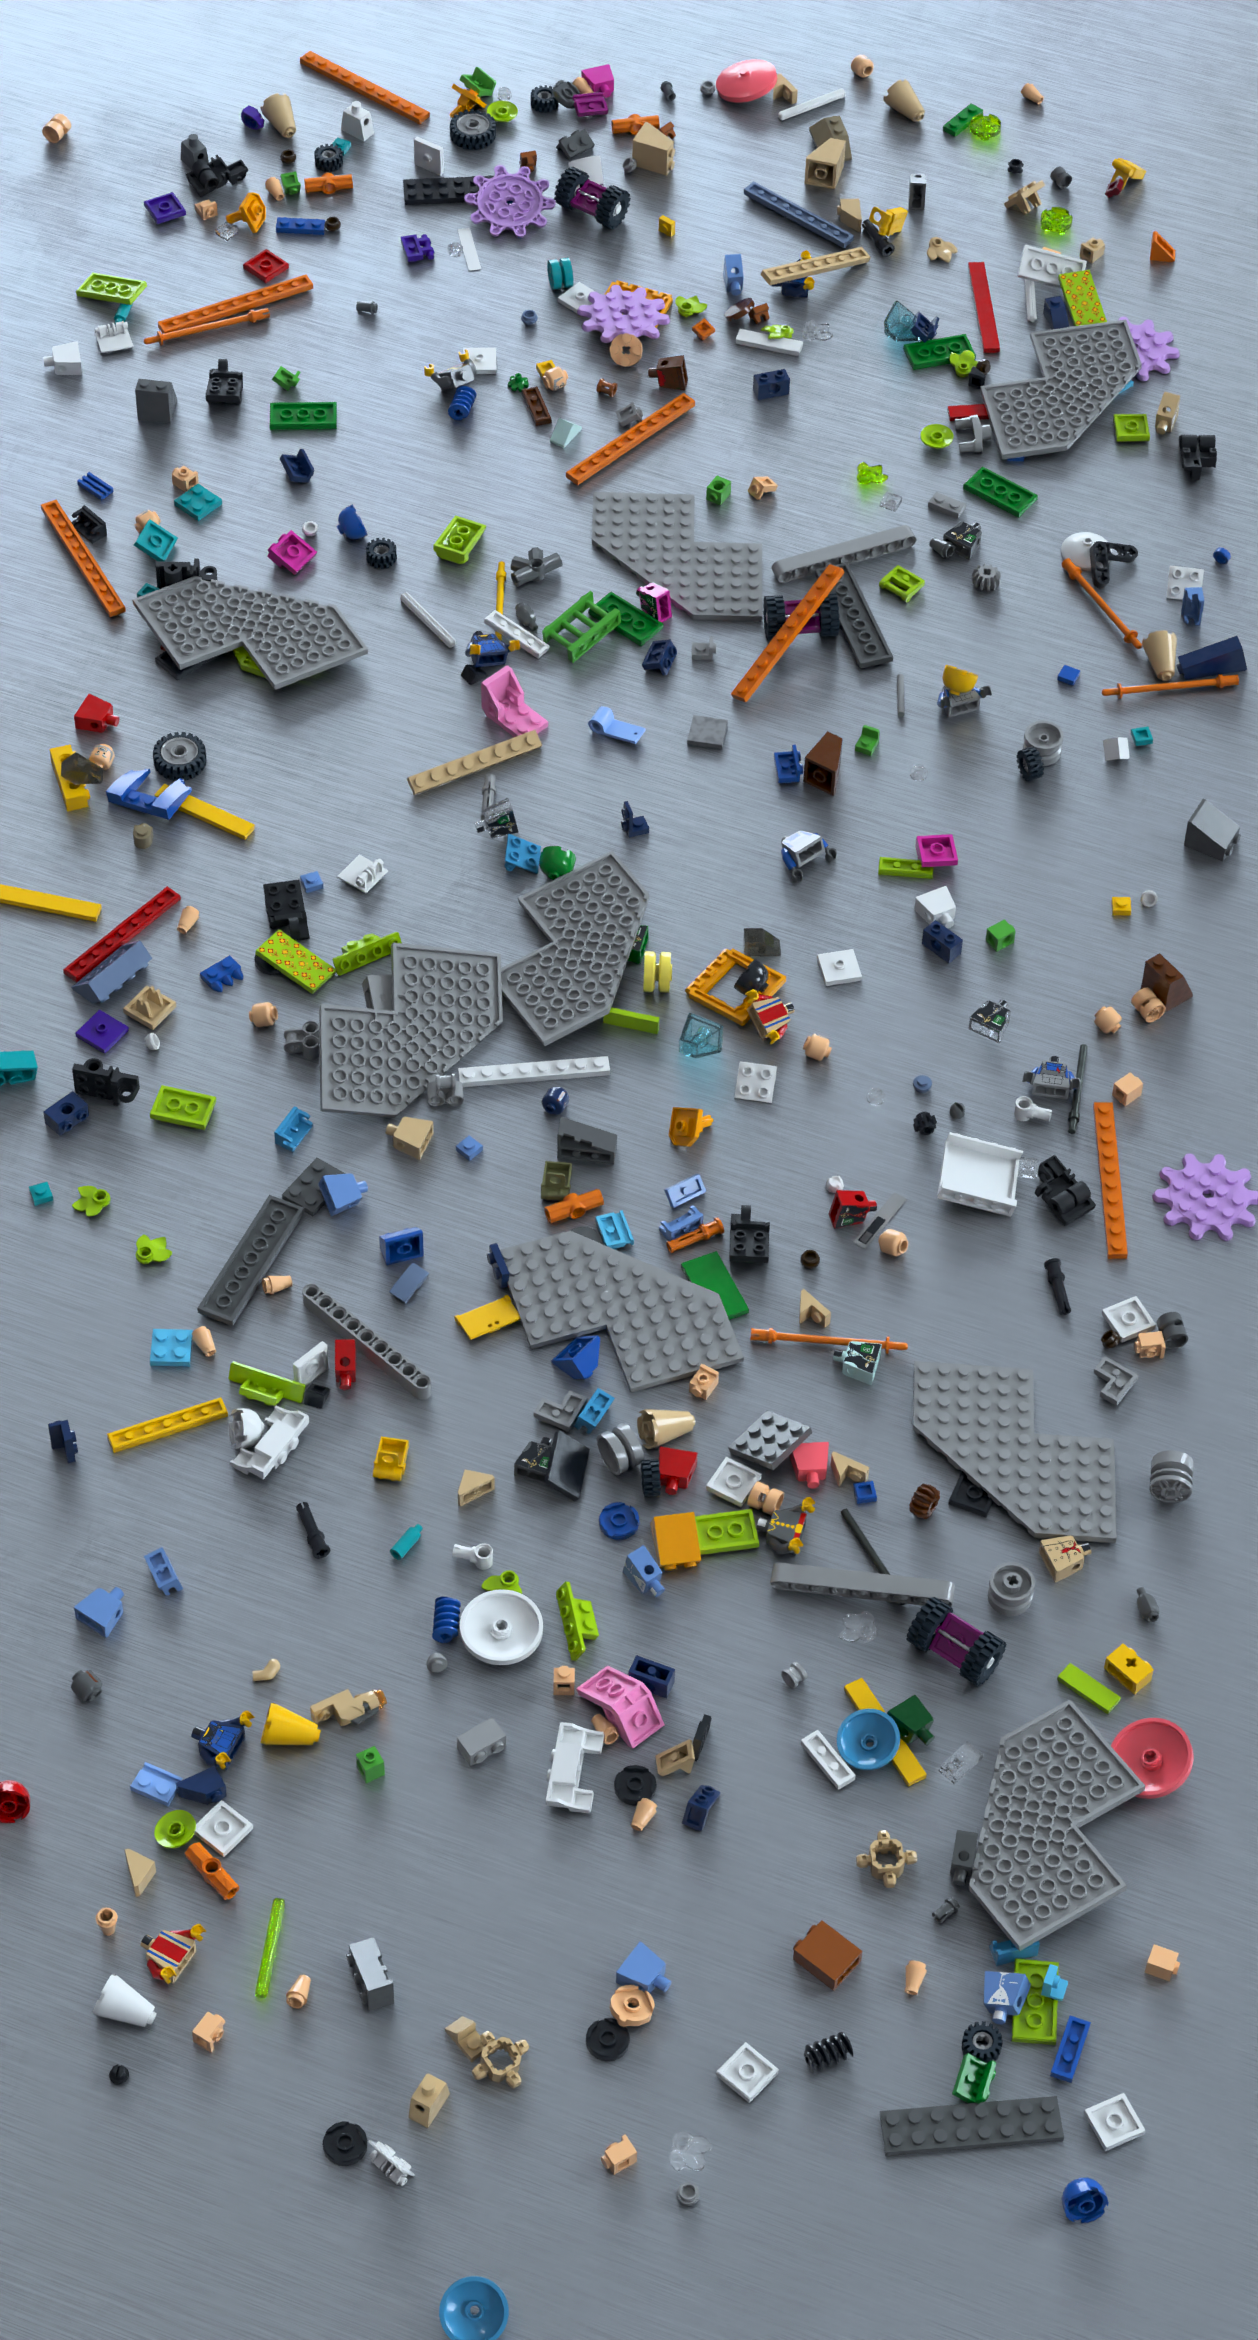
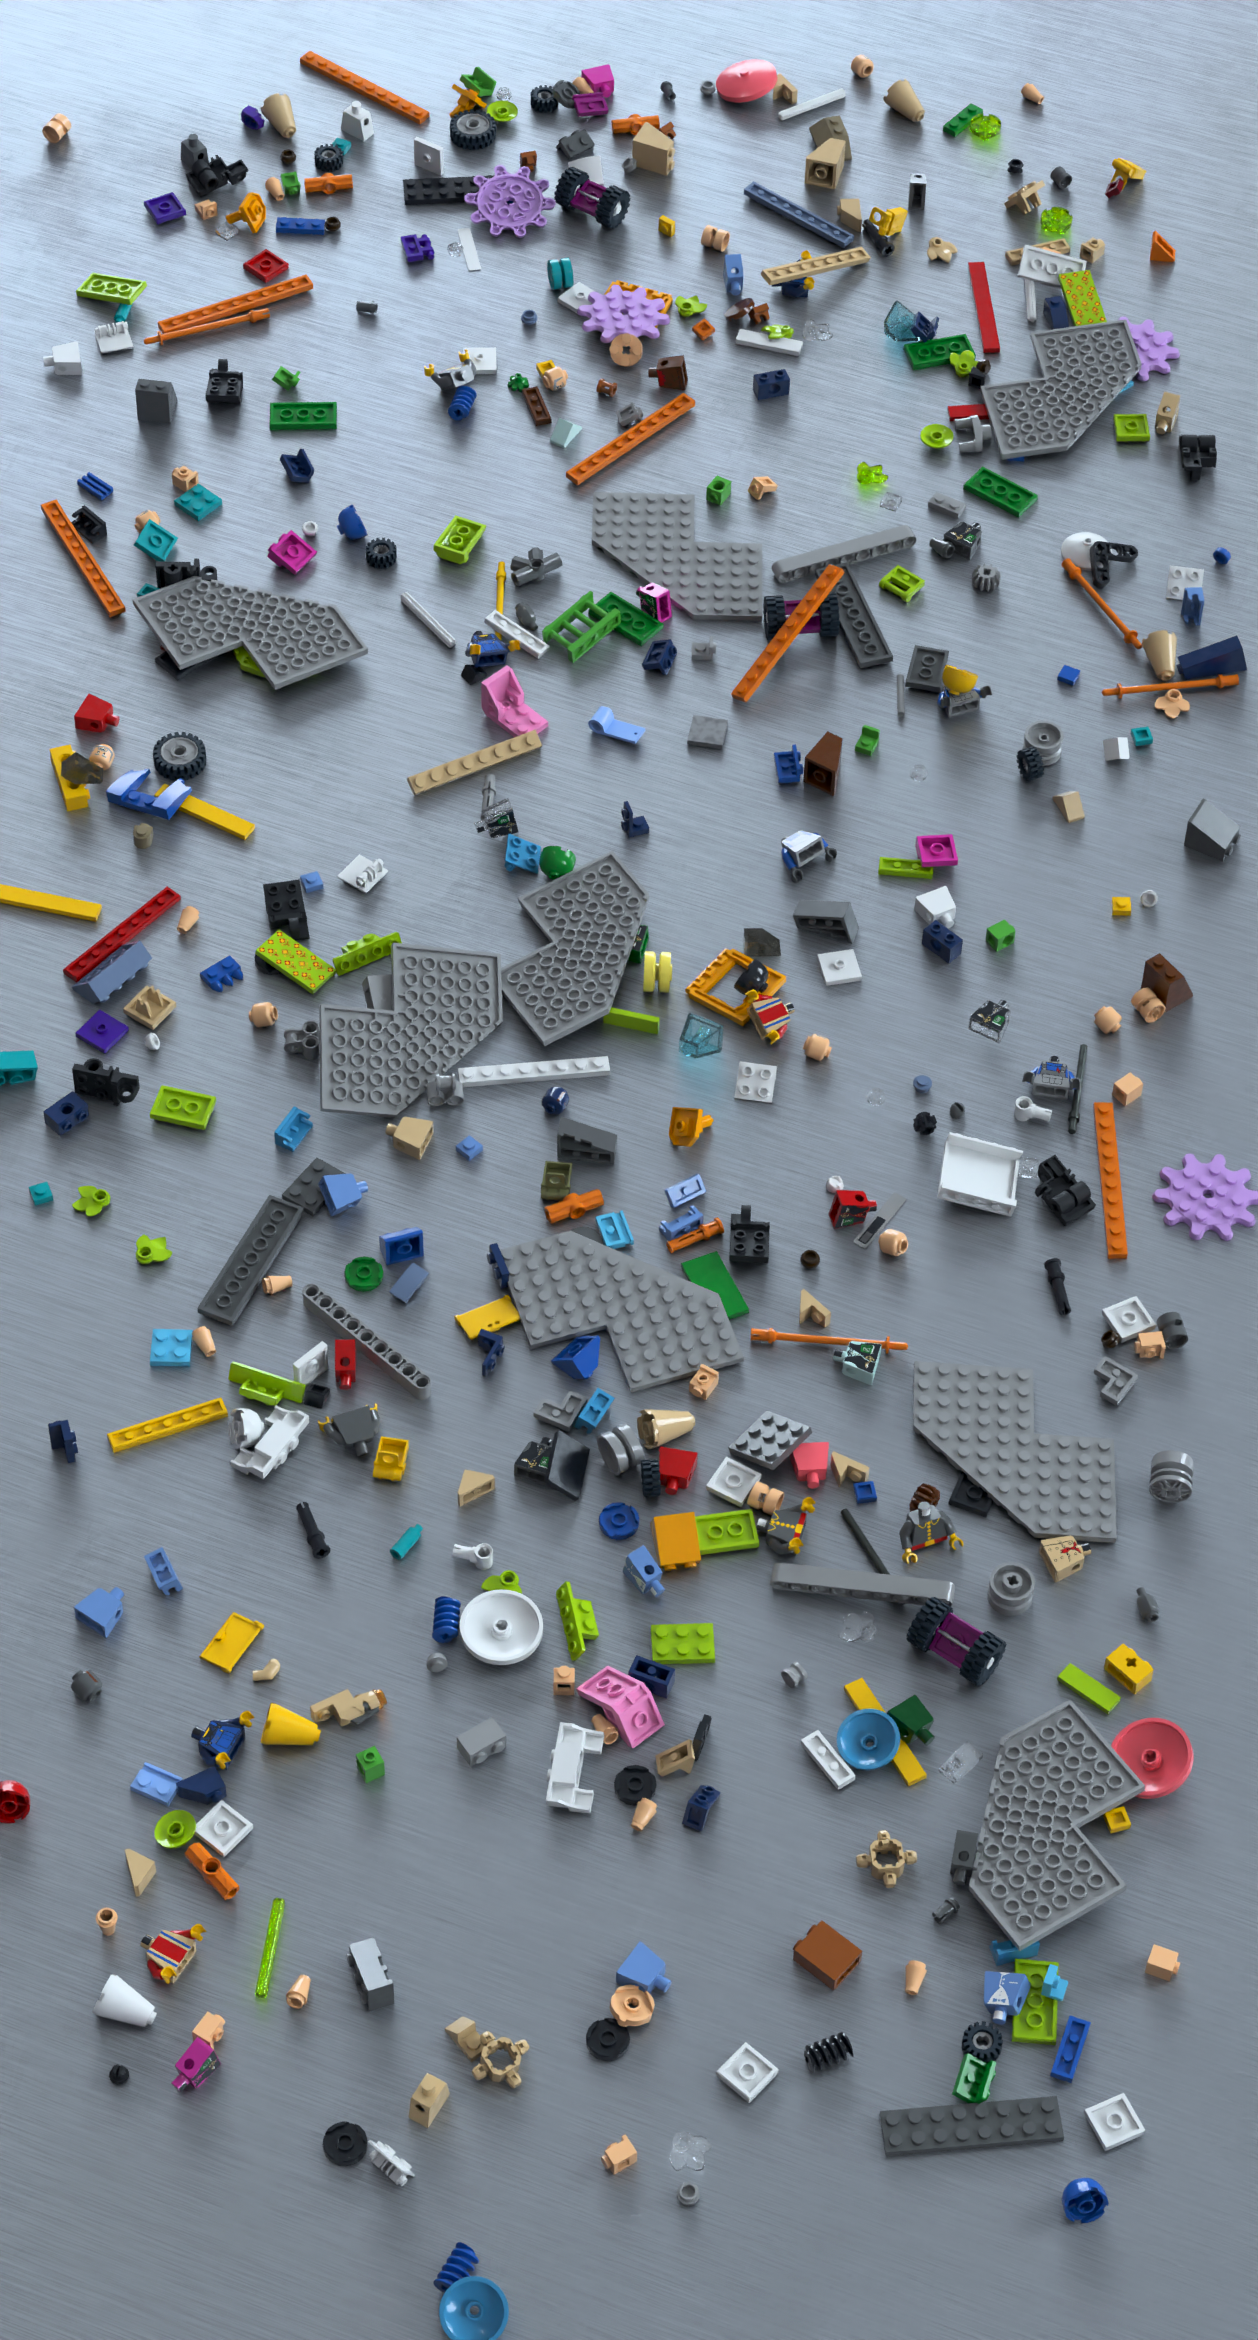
(195, 2065): none -> dark pink torso
(238, 1636): none -> yellow door
(353, 1428): none -> dark grey torso
(363, 1274): none -> green tile
(456, 2266): none -> blue piece
(491, 1342): none -> dark blue bracket
(683, 1643): none -> lime plate
(717, 238): none -> light nougat wheel
(827, 917): none -> dark grey wedge
(926, 668): none -> dark grey plate
(926, 1528): none -> dark grey torso
(1060, 245): none -> tan tile
(1070, 805): none -> tan slope
(1117, 1820): none -> yellow plate
(1172, 703): none -> light nougat plate

